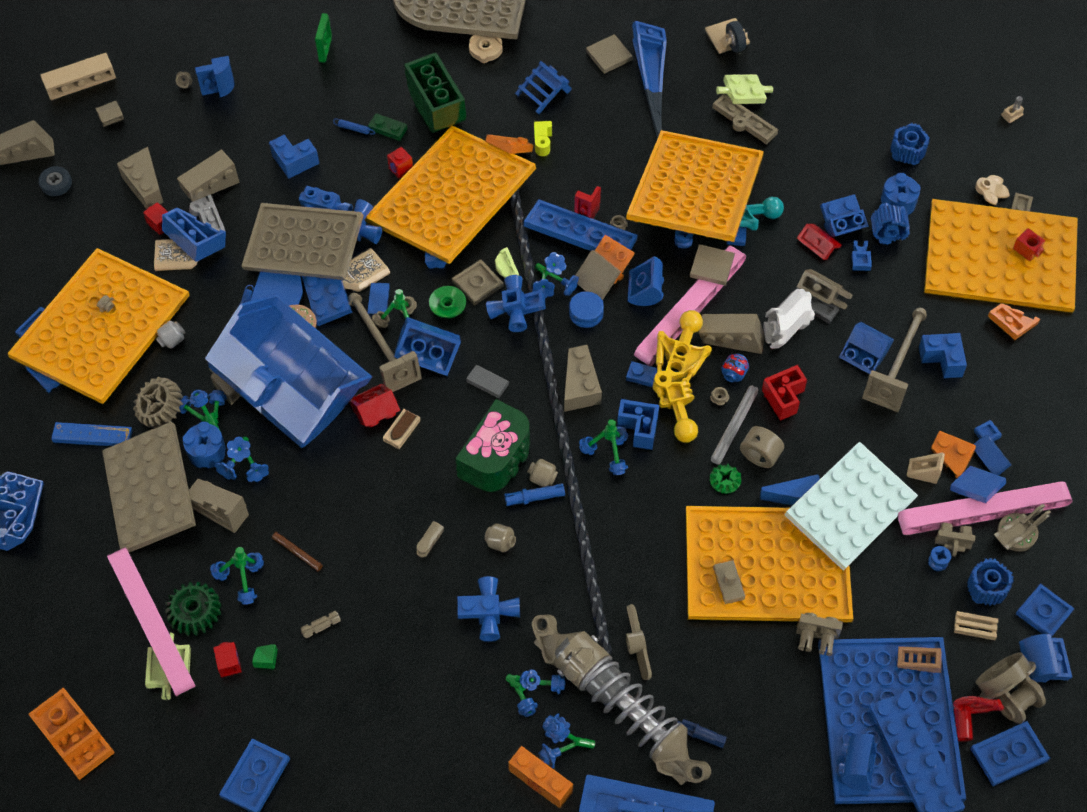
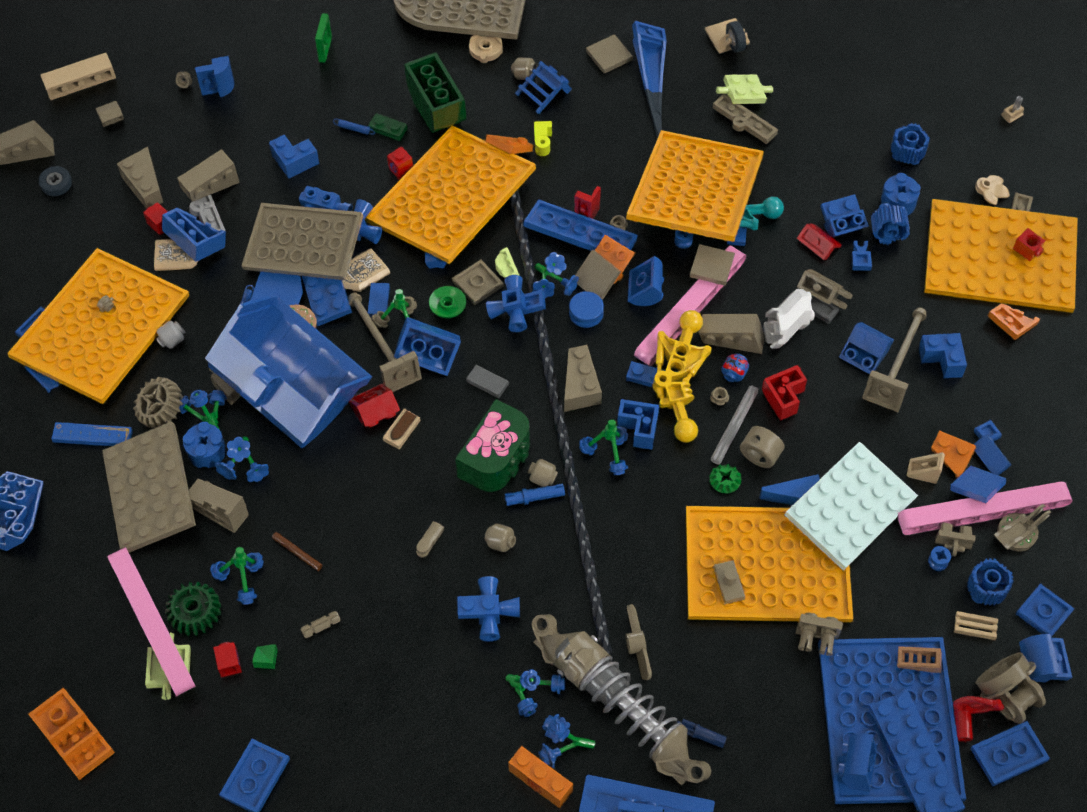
(523, 67): none -> dark tan head

